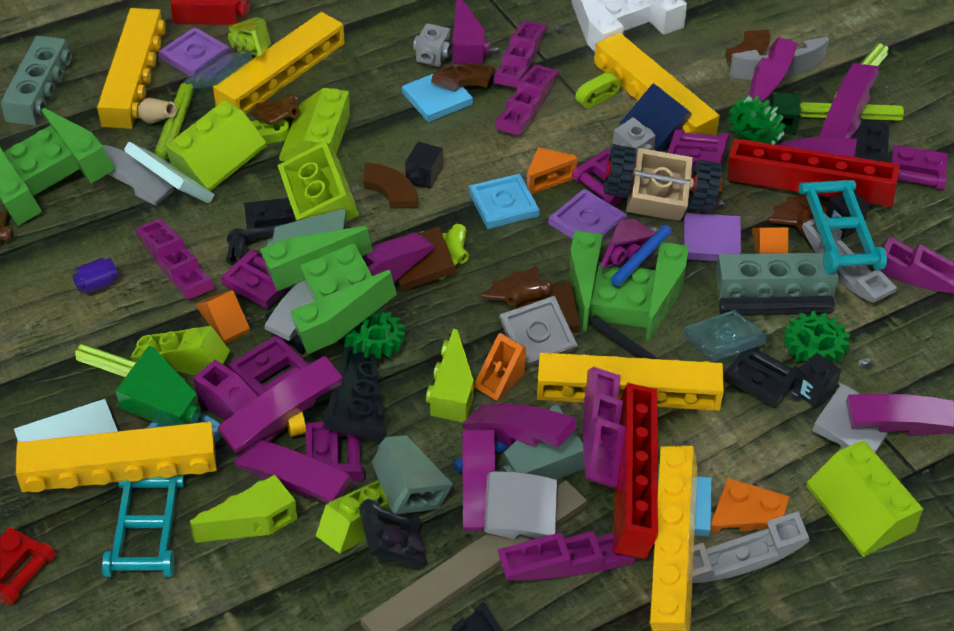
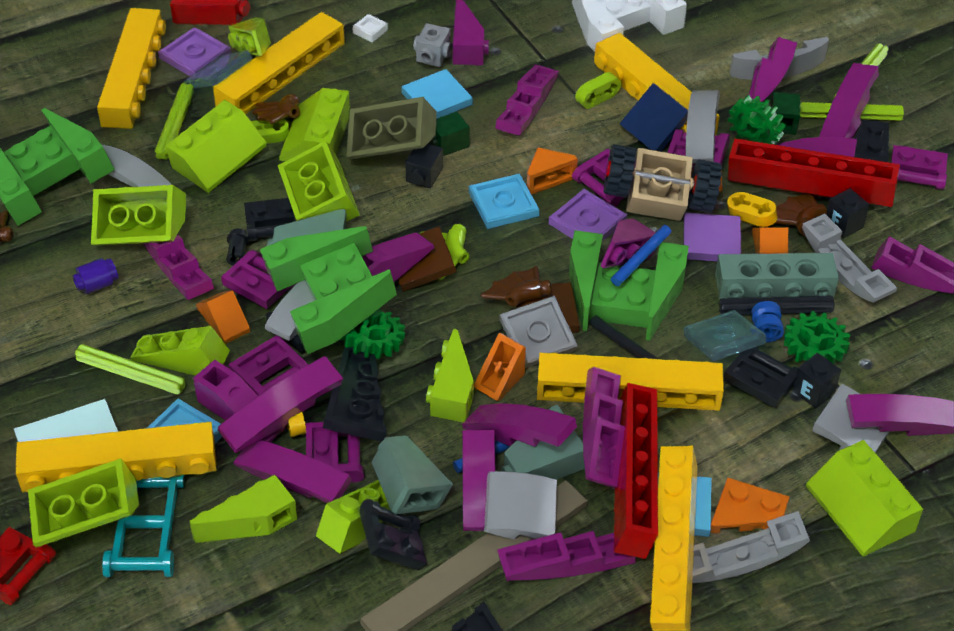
(35, 80): sand green brick -> none
(82, 502): none -> lime slope
(137, 214): none -> lime slope
(156, 110): tan cone -> none
(158, 392): green slope -> none
(169, 172): light aqua tile -> none
(370, 28): none -> white tile
(390, 127): none -> olive slope
(391, 184): reddish brown tile -> none
(451, 133): none -> dark green brick
(463, 75): reddish brown tile -> none
(521, 53): magenta slope -> none
(634, 135): light grey brick -> none
(701, 124): none -> light grey slope
(752, 209): none -> yellow beam
(753, 40): reddish brown tile -> none
(767, 318): none -> blue wheel
(831, 259): teal piece -> none

